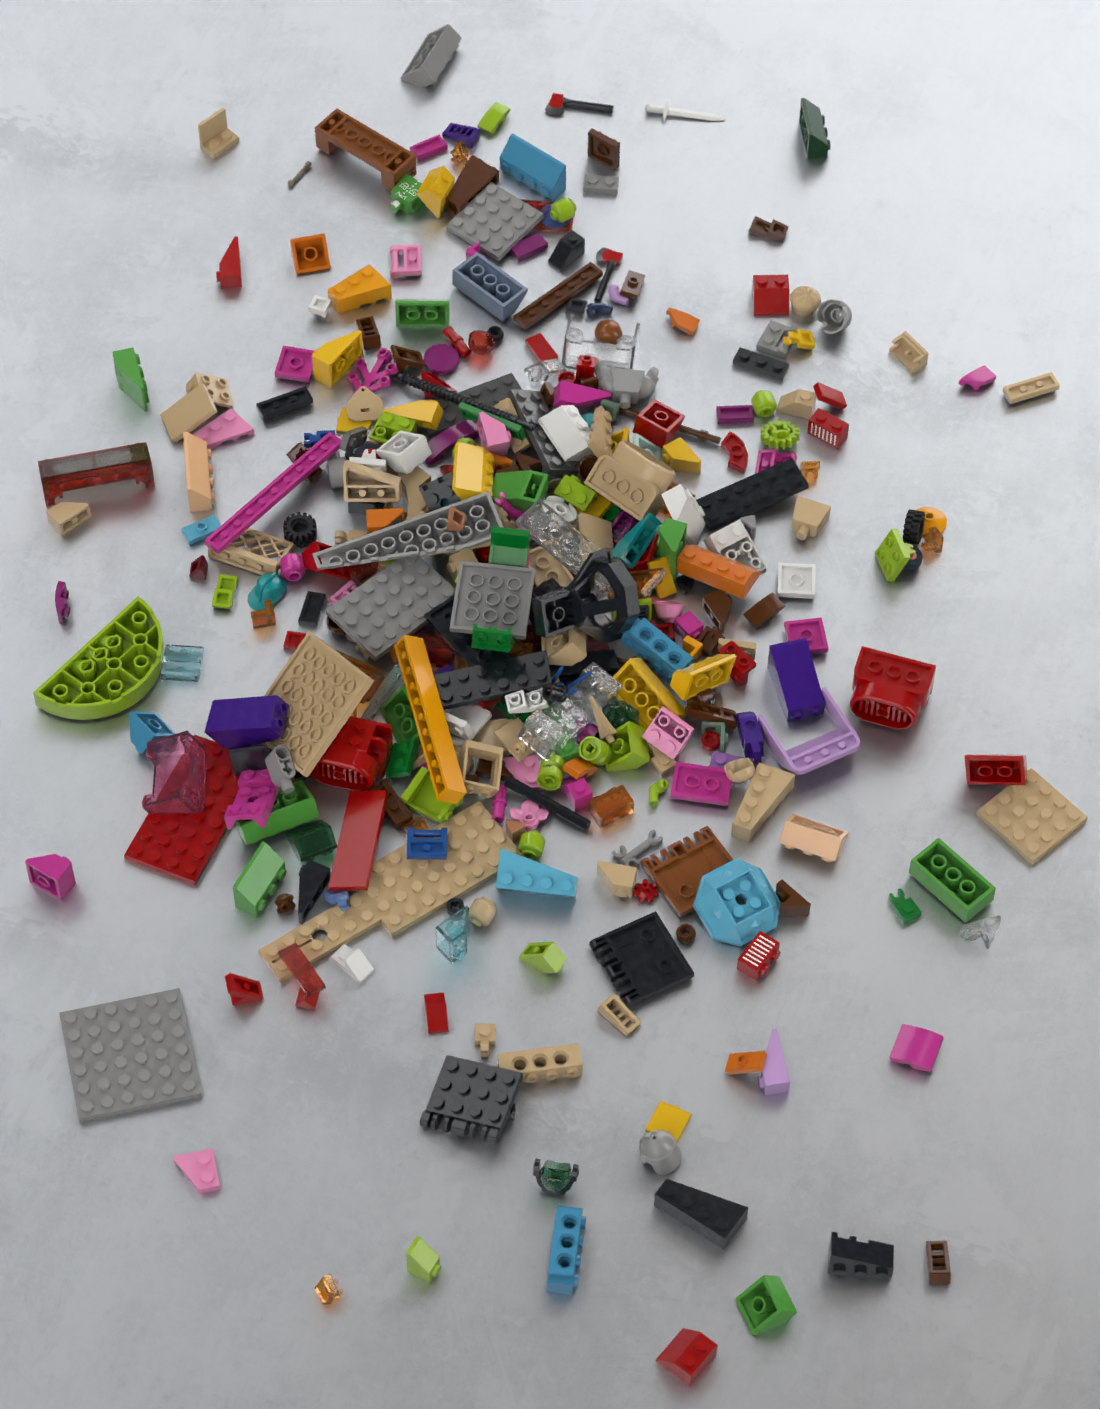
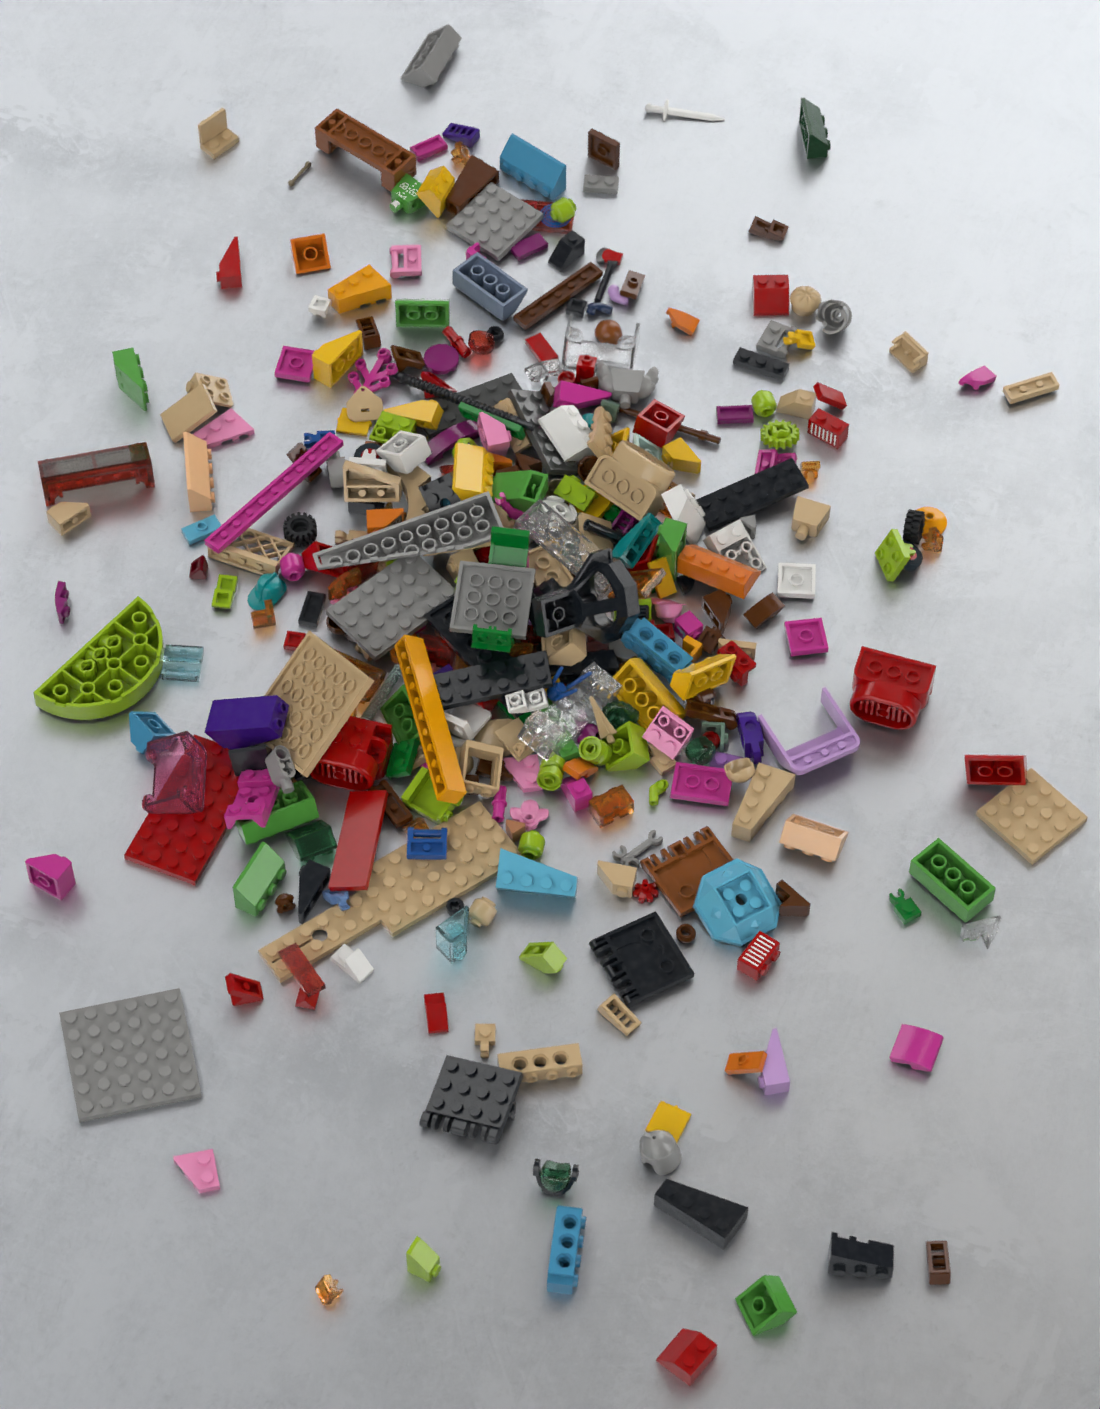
(284, 403): black plate -> none
(339, 586): none -> clear orange slope
(353, 439): dark grey plate -> none
(455, 520): nougat slope -> none
(493, 117): lime slope -> none
(547, 803): black axle -> none
(554, 692): black bush -> none
(558, 101): piece -> none
(603, 531): none -> black pin
(700, 750): none -> clear green hair
(737, 452): red tile -> none
(795, 680): dark purple slope -> none

